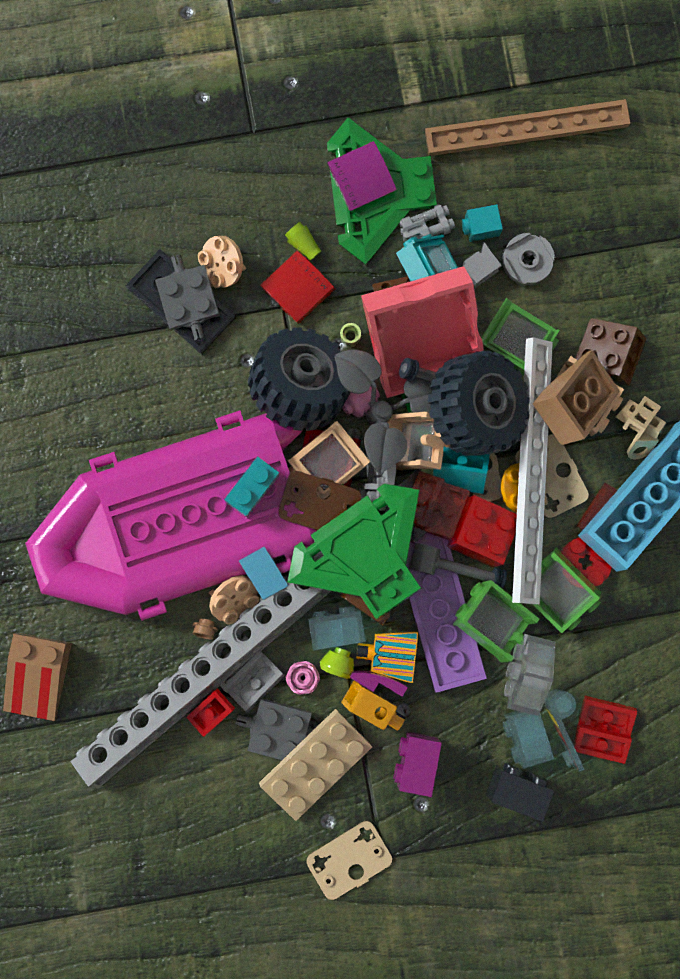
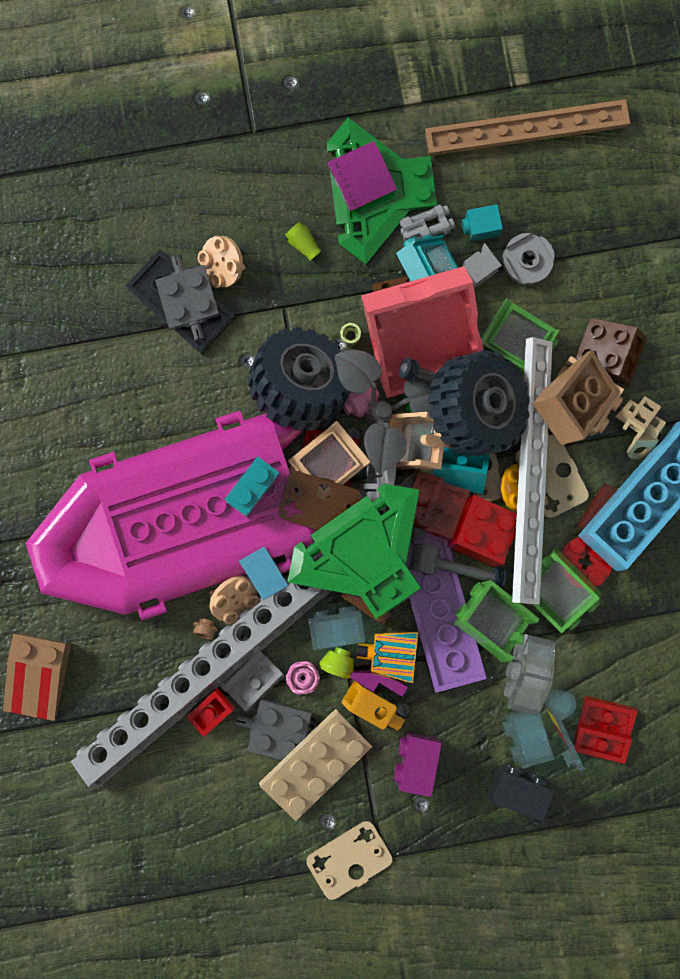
(297, 287): red slope -> none

